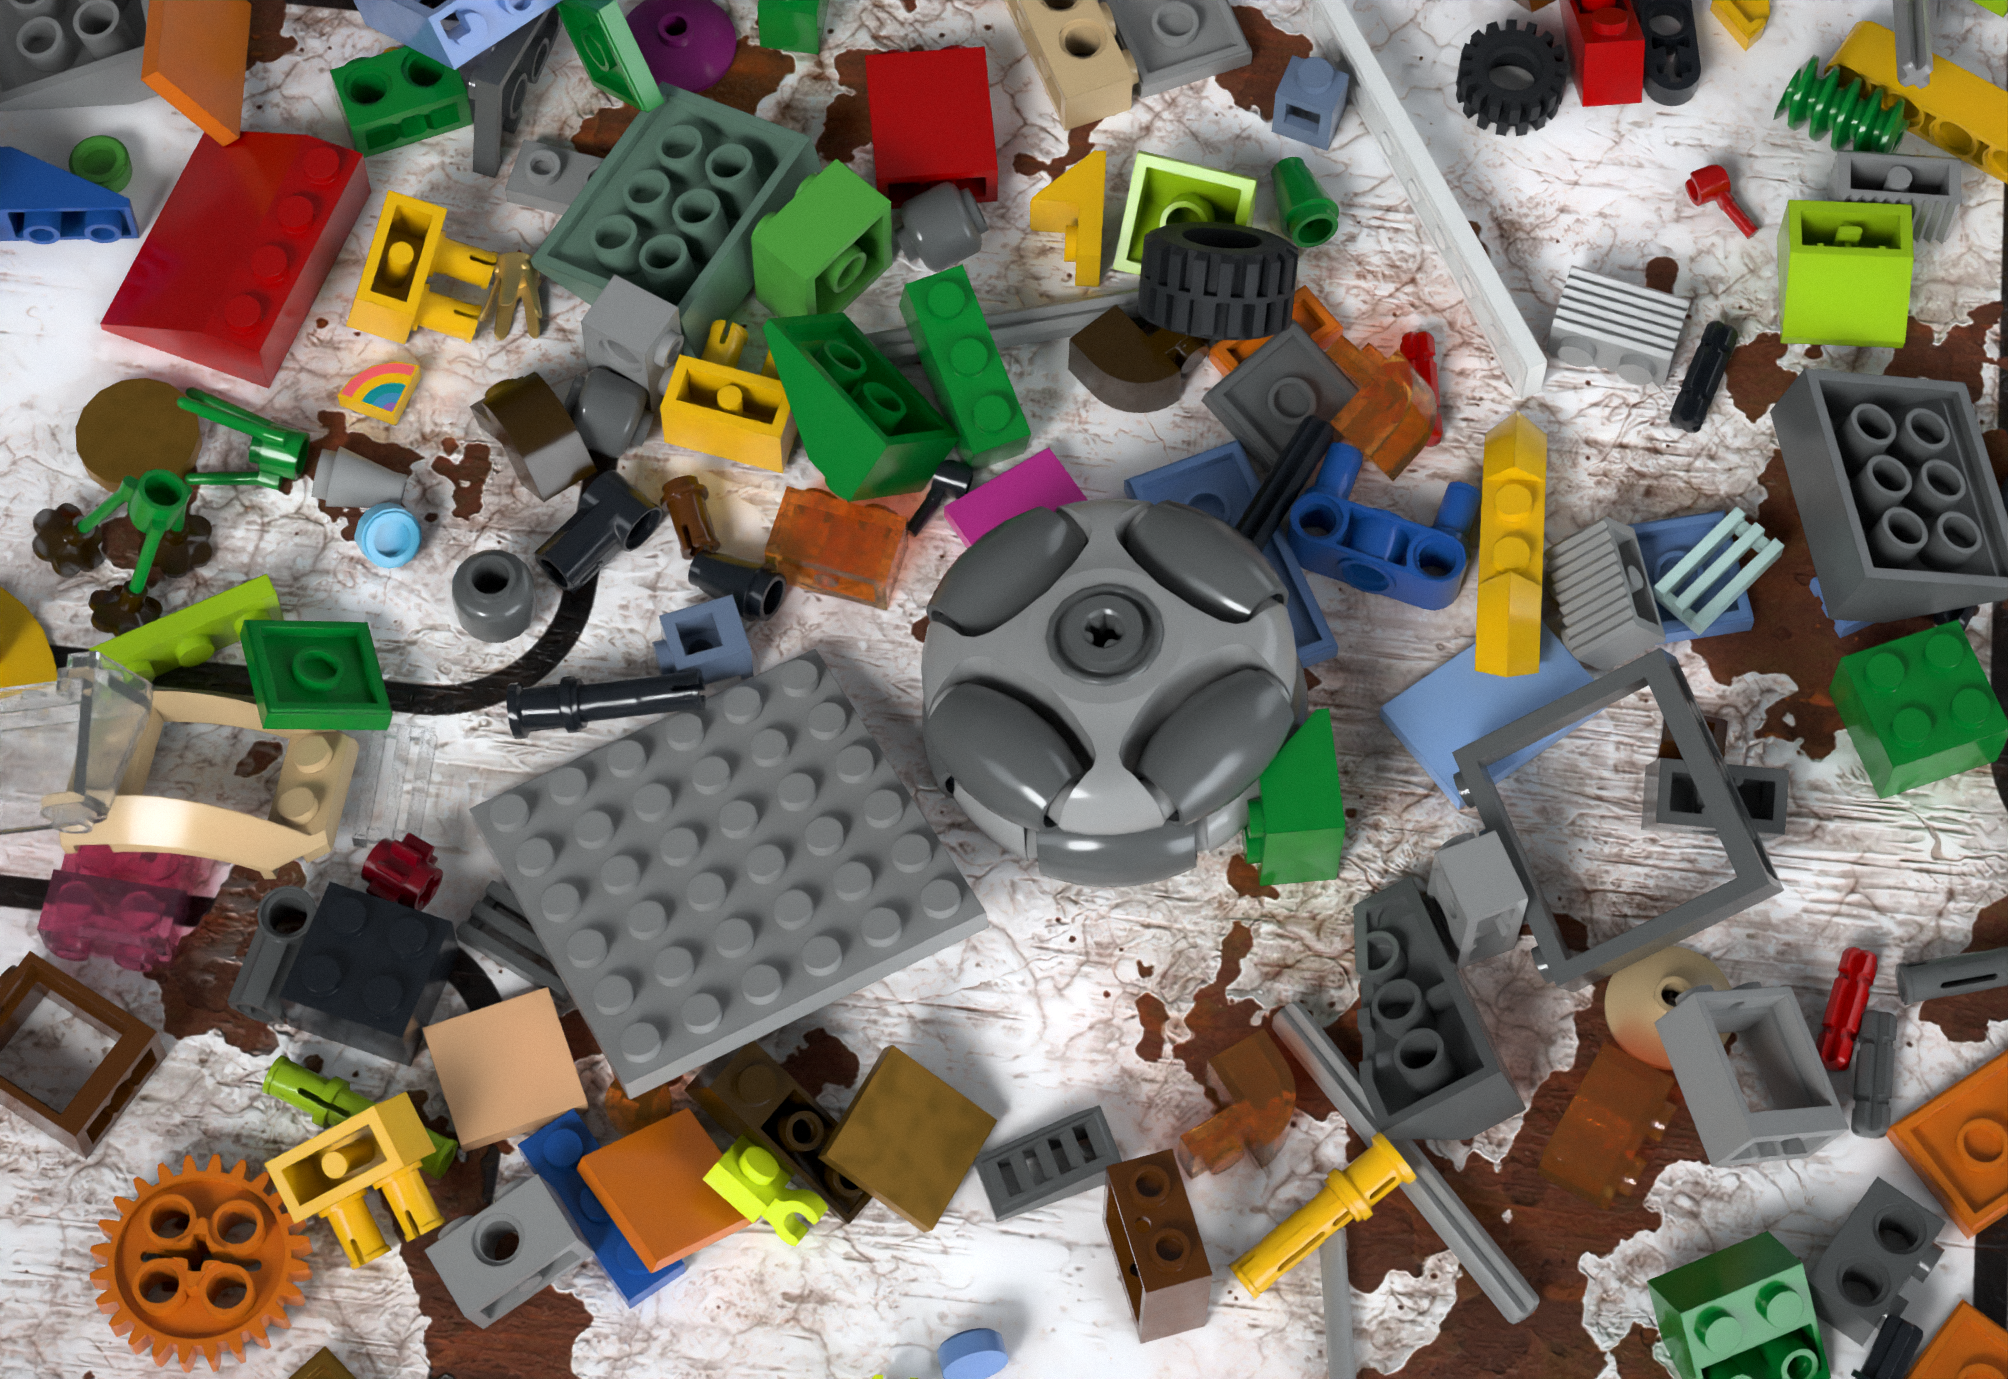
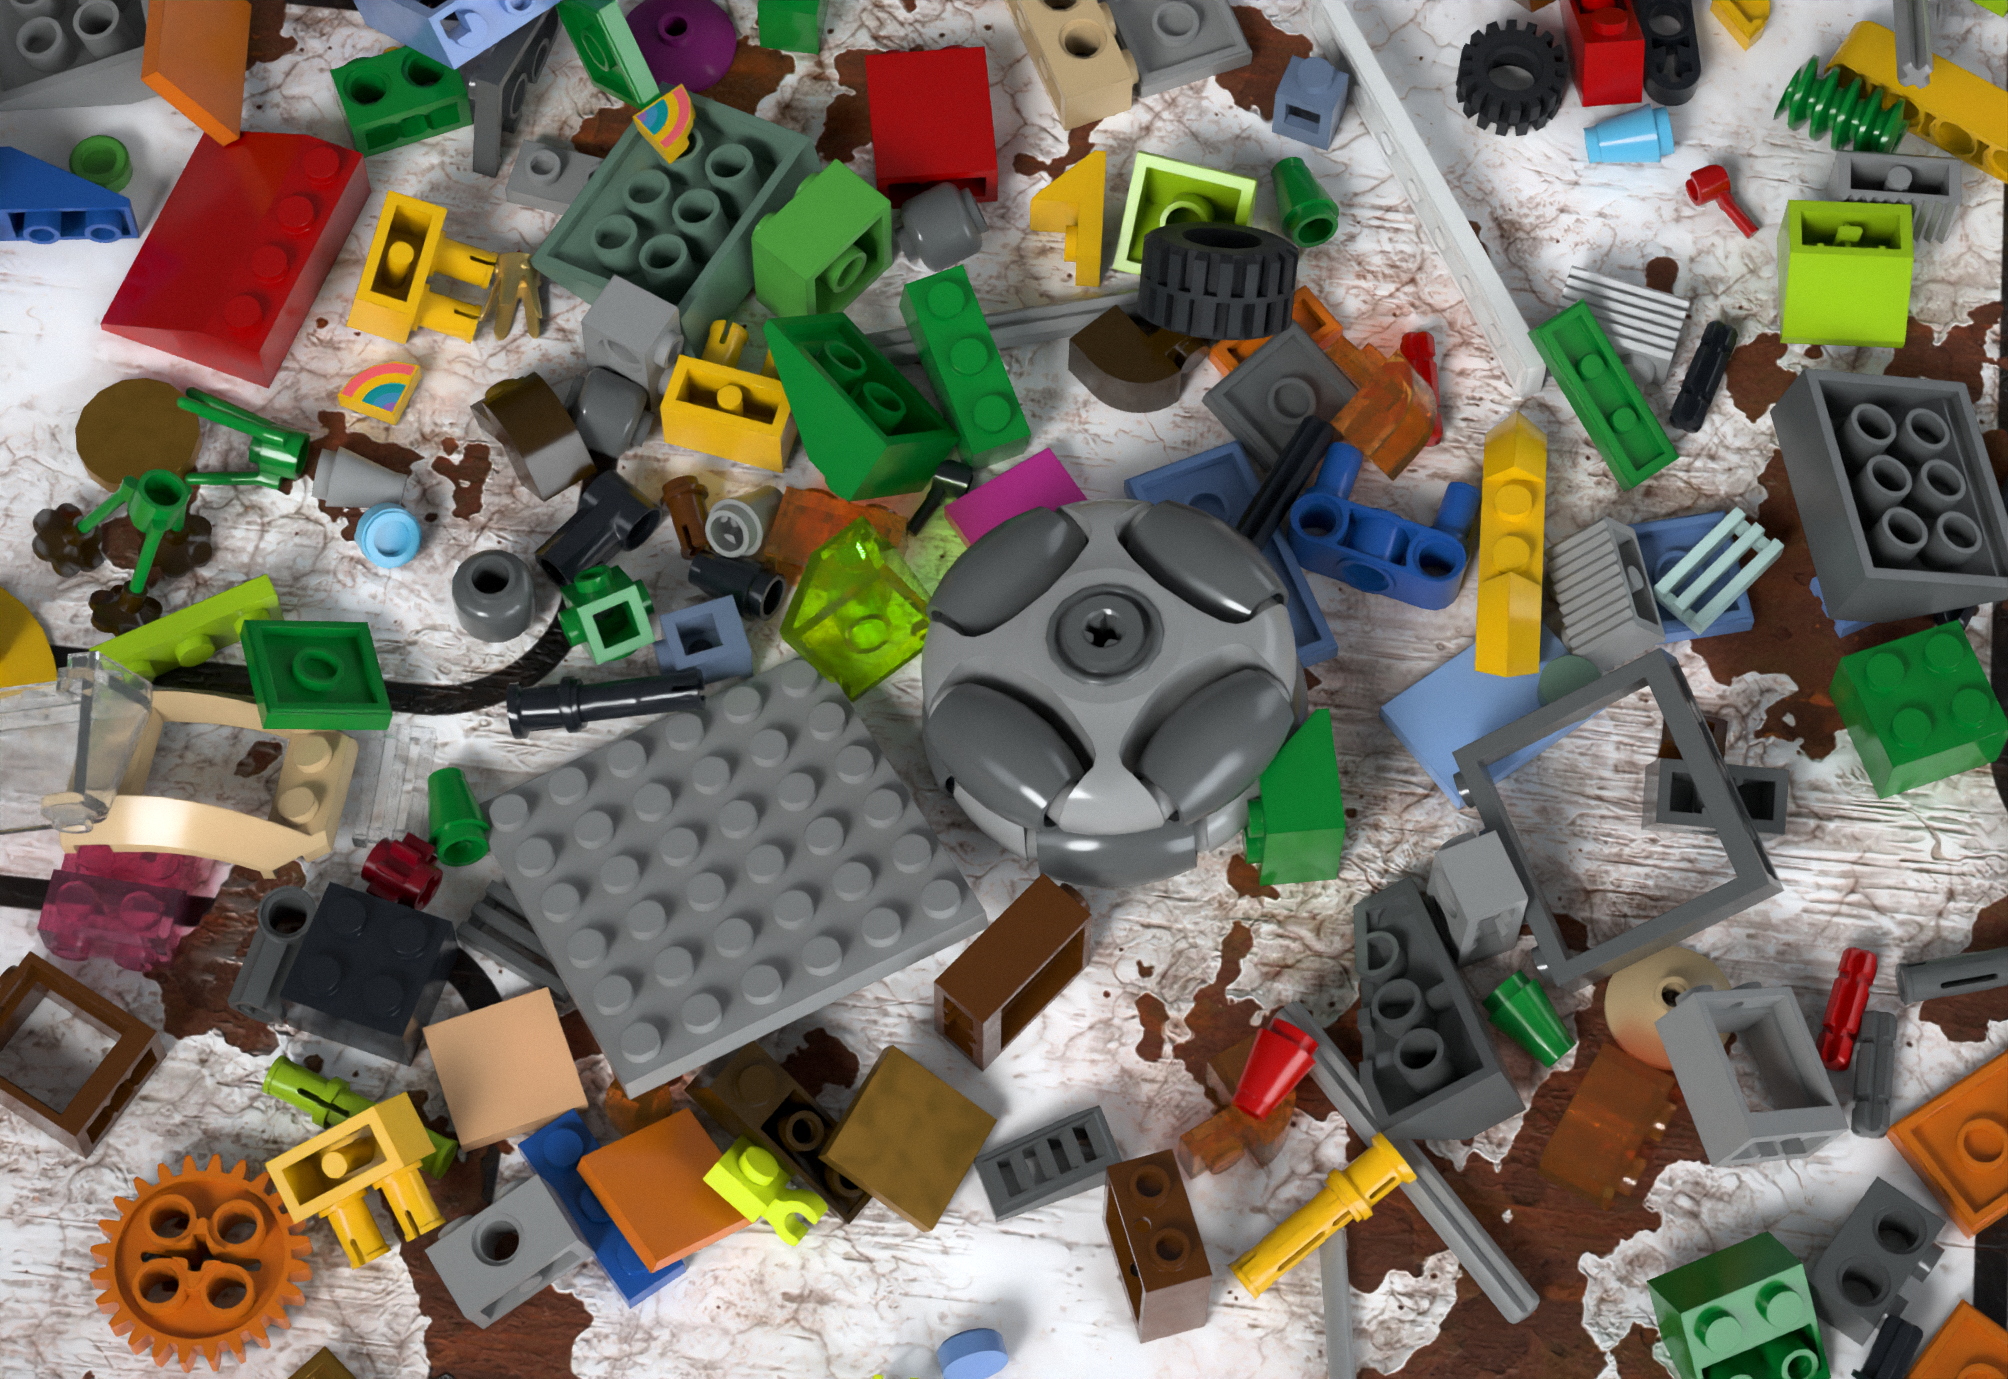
(455, 819): none -> green cone
(621, 625): none -> green brick
(667, 123): none -> tile
(743, 522): none -> light grey cone
(857, 610): none -> clear neon green slope
(1013, 971): none -> reddish brown window
(1273, 1068): none -> red cone
(1529, 1018): none -> green cone
(1565, 676): none -> sand green tile
(1603, 395): none -> green tile
(1631, 137): none -> medium azure cone

